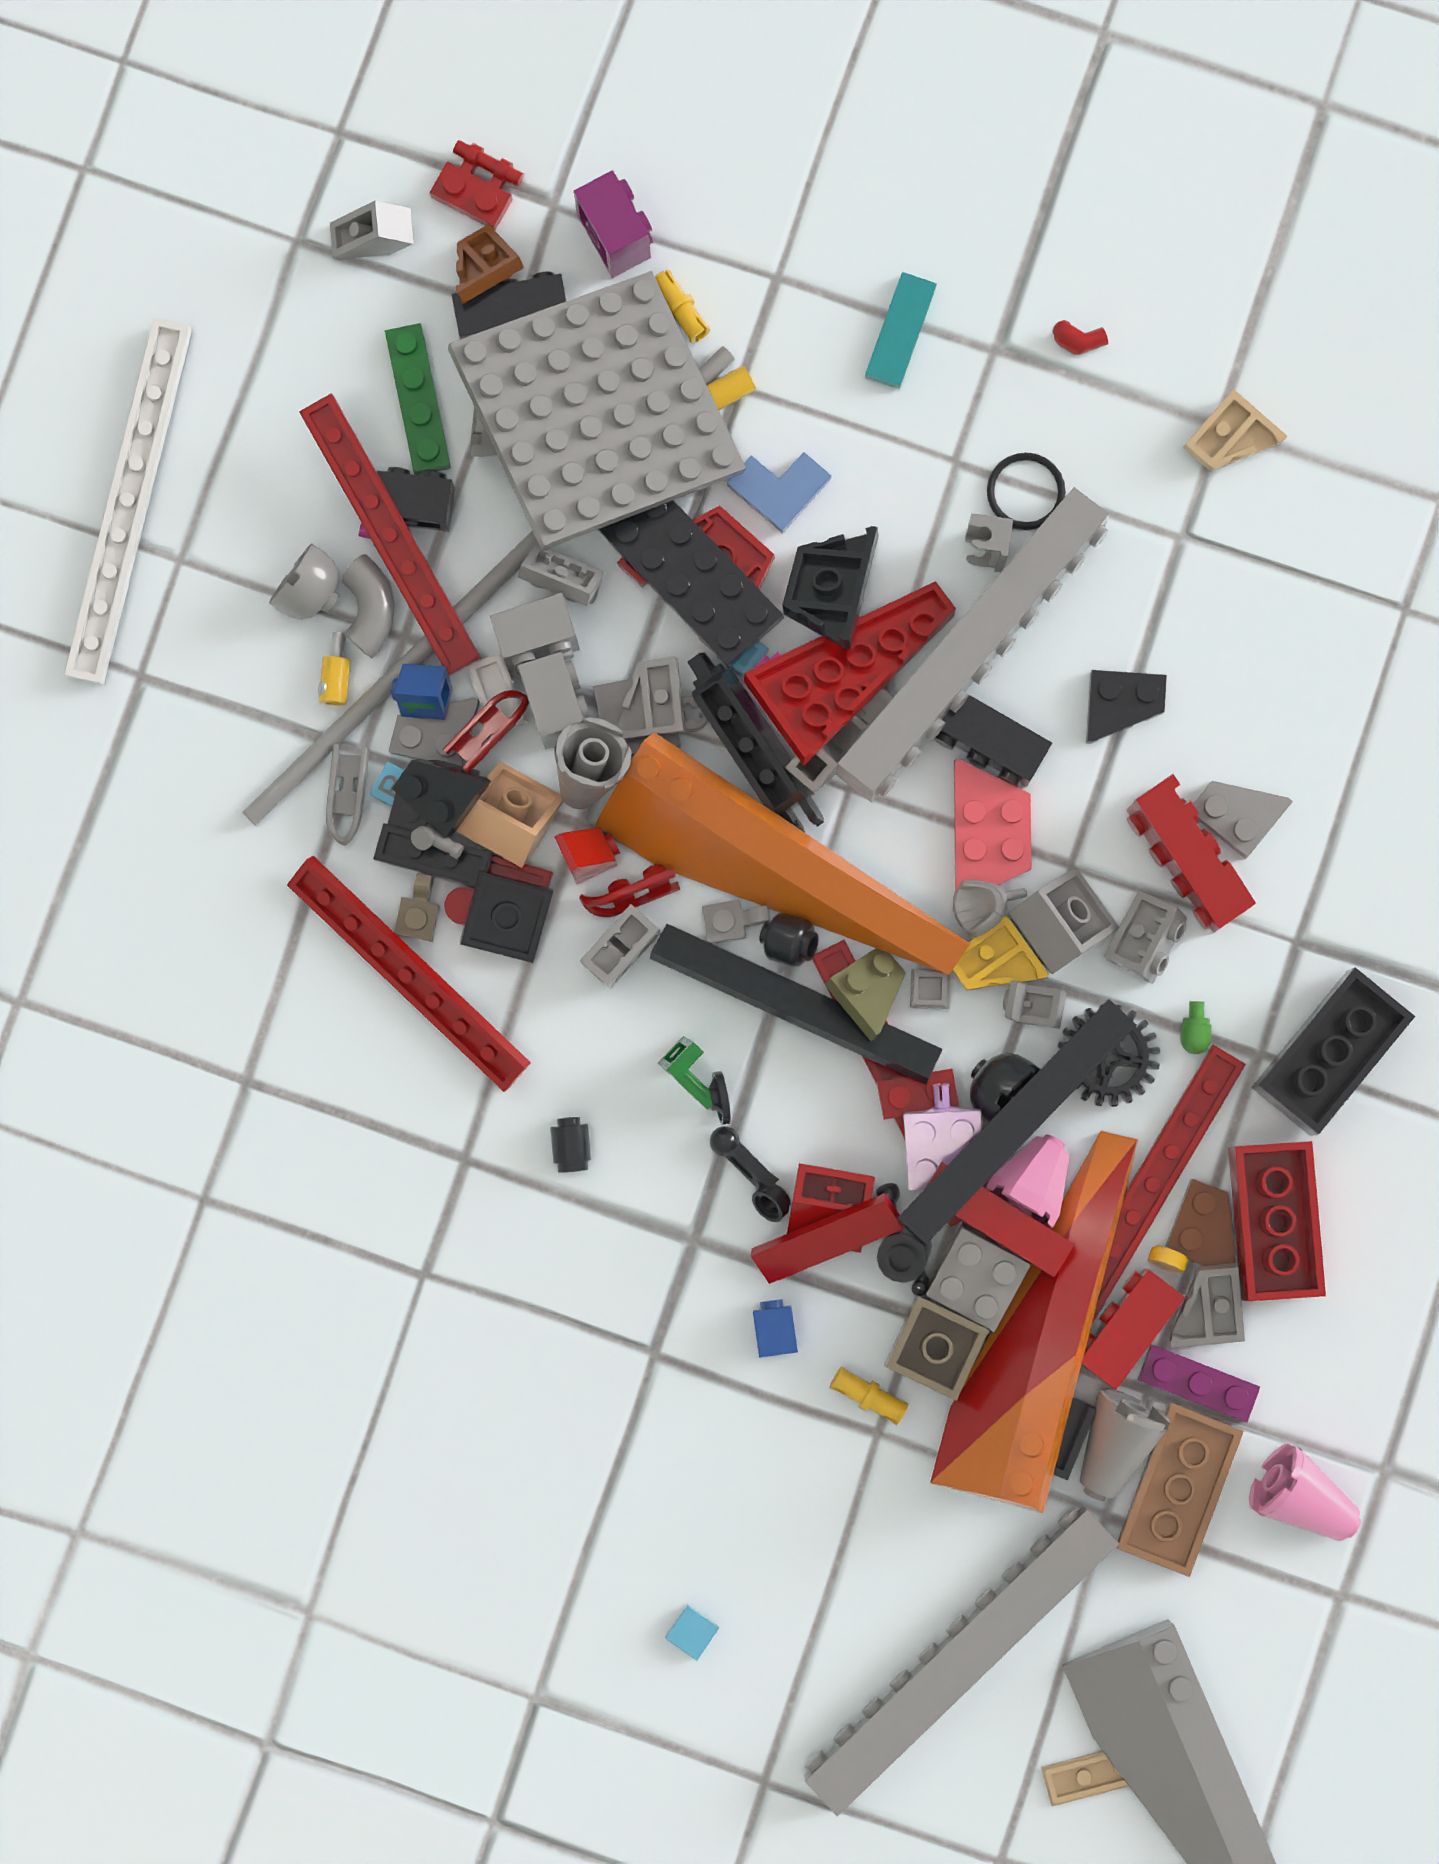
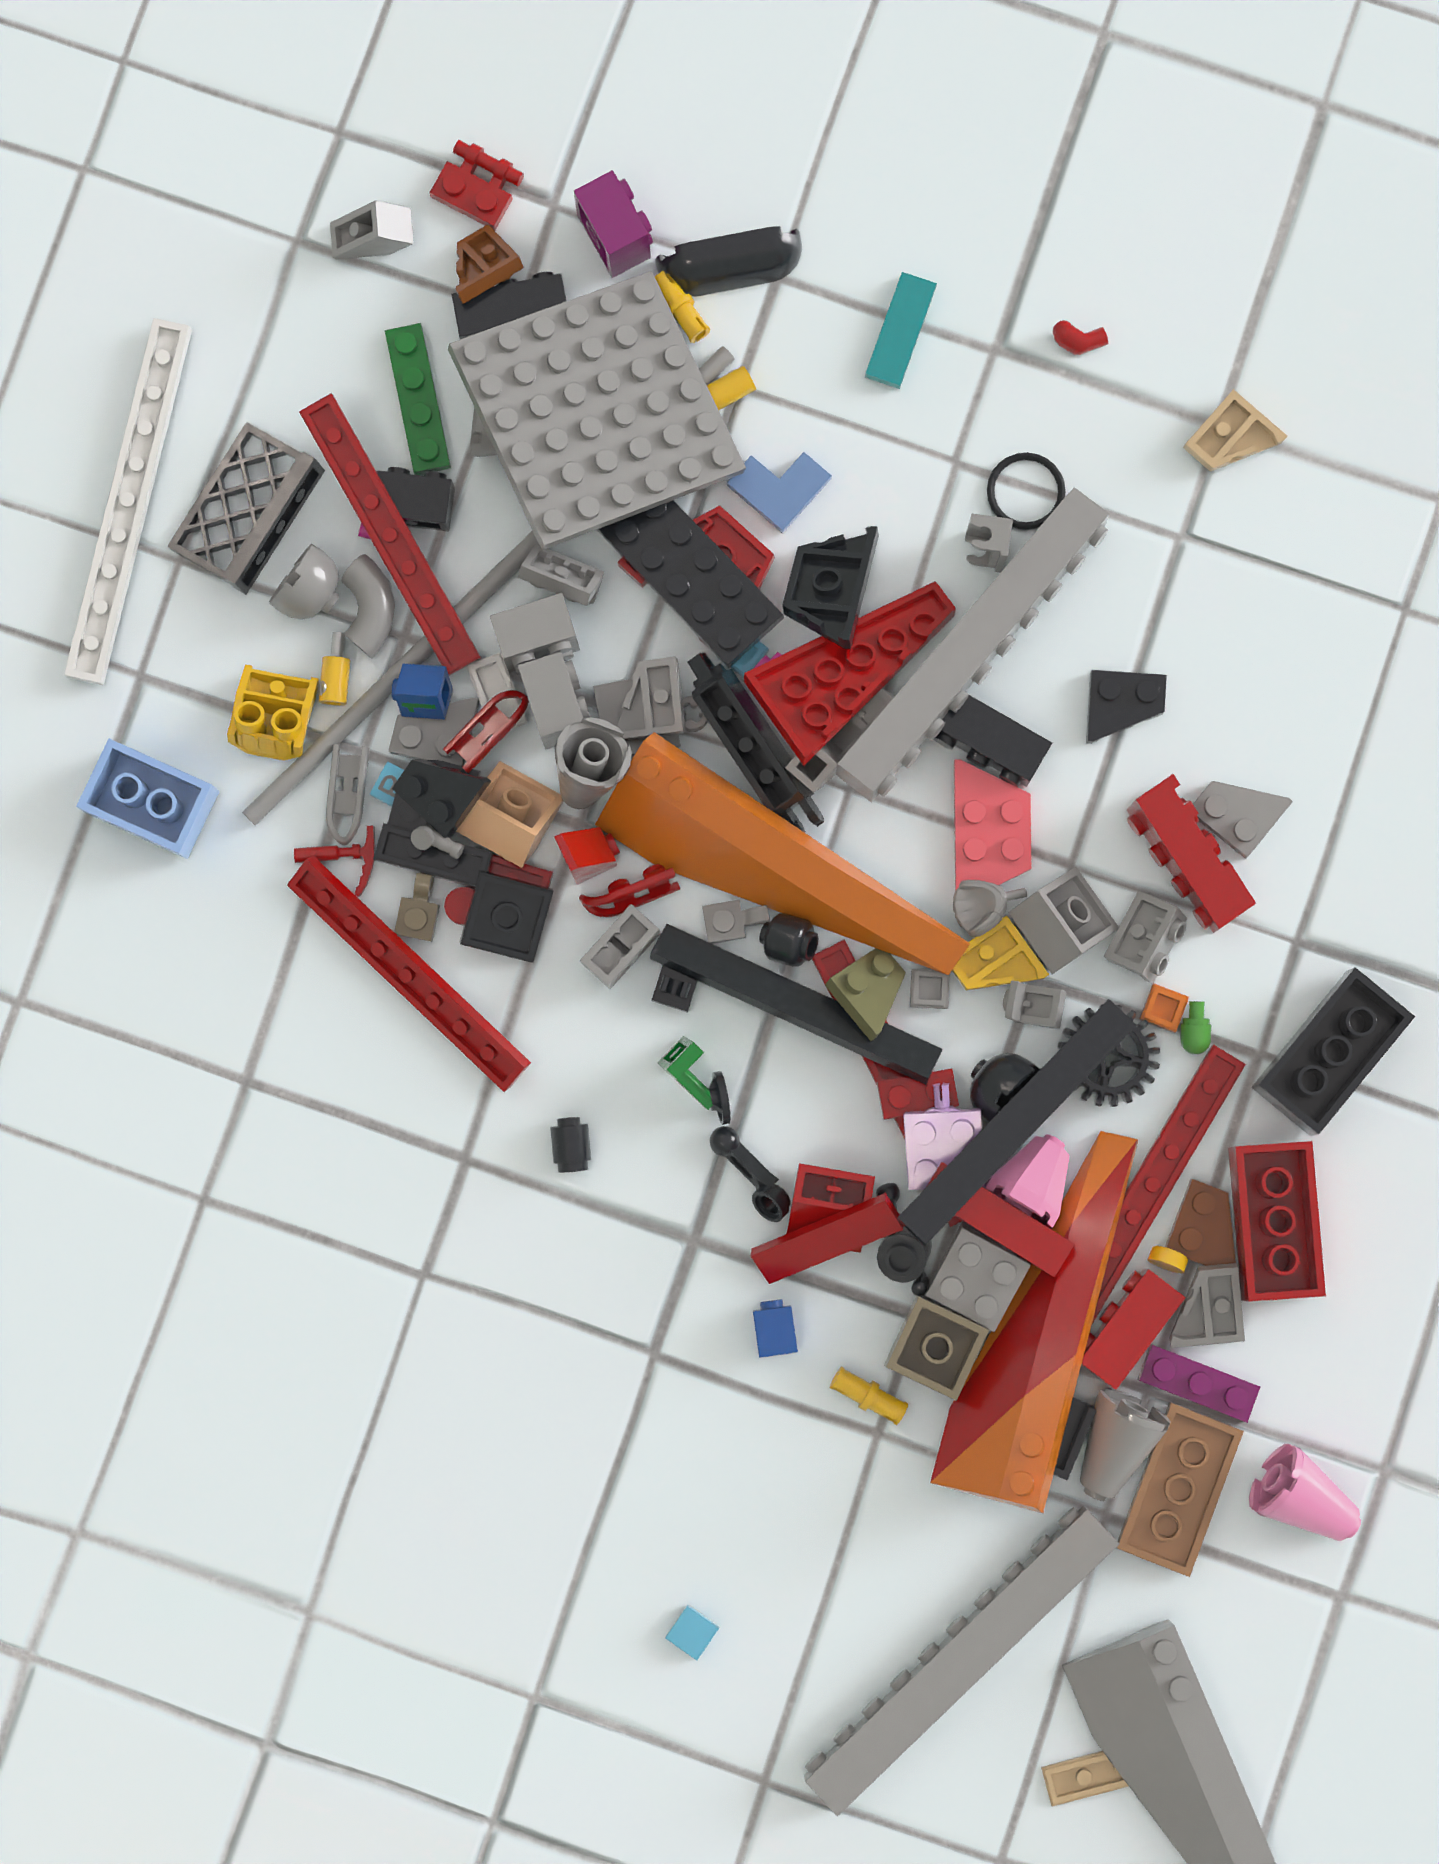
(148, 798): none -> light blue brick
(271, 713): none -> yellow slope
(274, 518): none -> fence
(333, 853): none -> red piece
(674, 989): none -> black tile
(732, 260): none -> black brick
(1164, 1008): none -> orange tile

